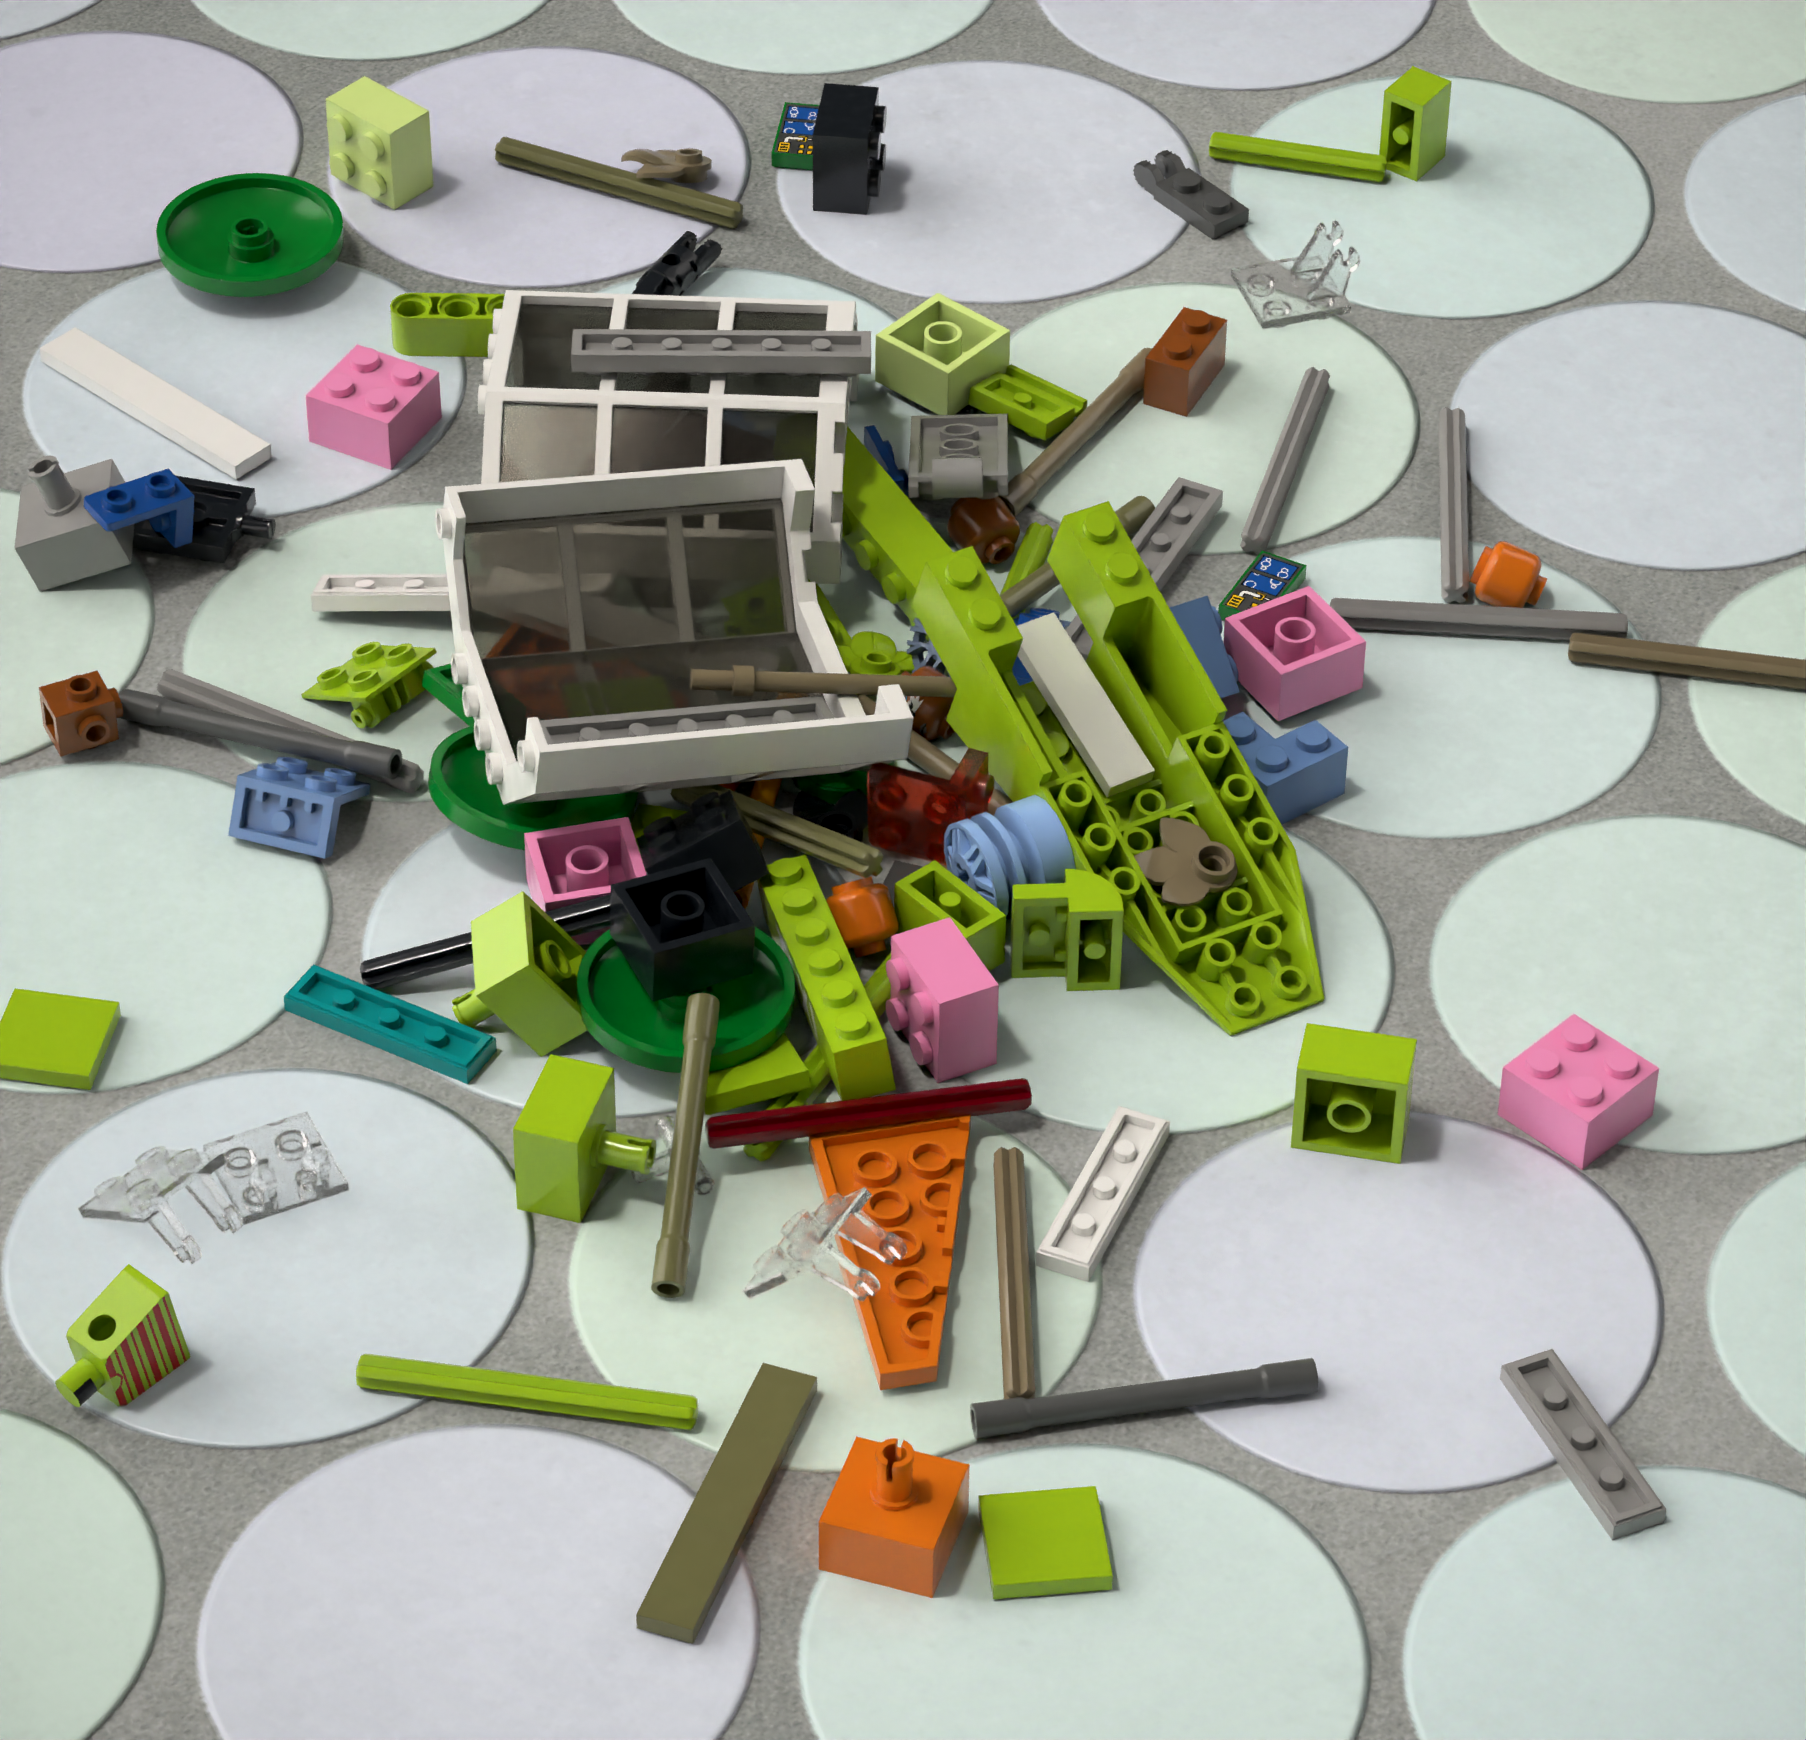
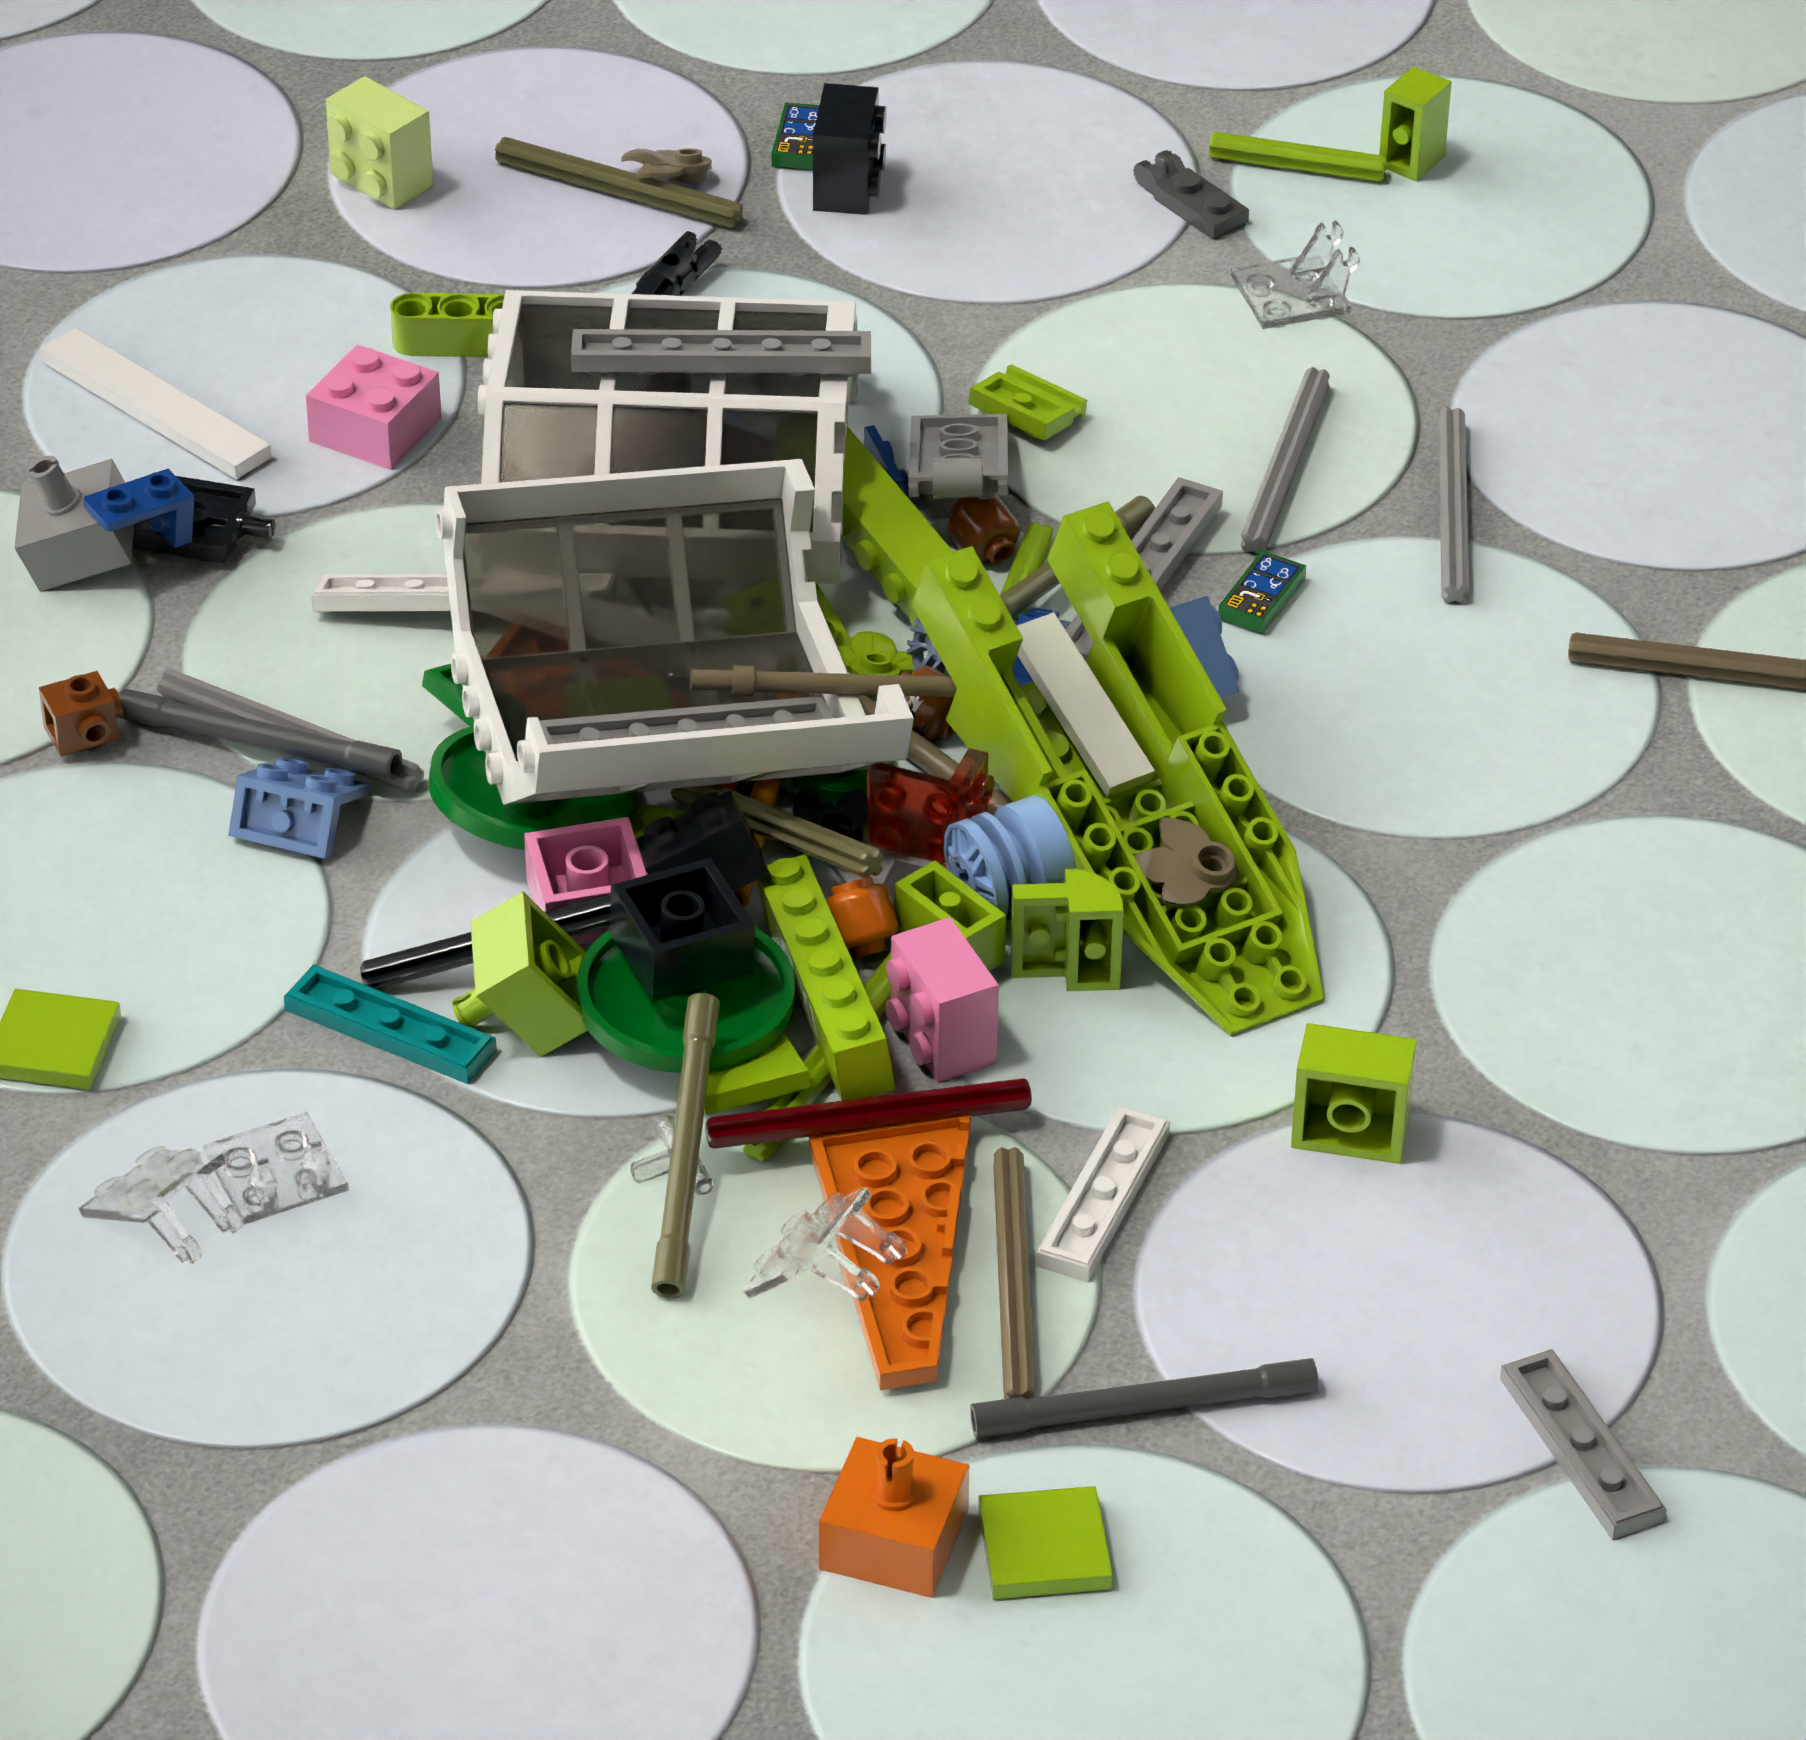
(123, 1342): lime torso -> none
(250, 234): green dish -> none
(375, 680): lime hinge -> none
(527, 1391): lime axle -> none
(570, 1139): lime brick -> none
(726, 1503): olive tile -> none
(940, 354): yellowish green brick -> none
(1025, 486): dark tan piece -> none
(1185, 361): dark orange brick -> none
(1294, 769): medium blue brick -> none
(1295, 653): bright pink brick -> none
(1477, 619): light grey axle -> none
(1508, 576): orange head -> none
(1578, 1091): bright pink brick -> none

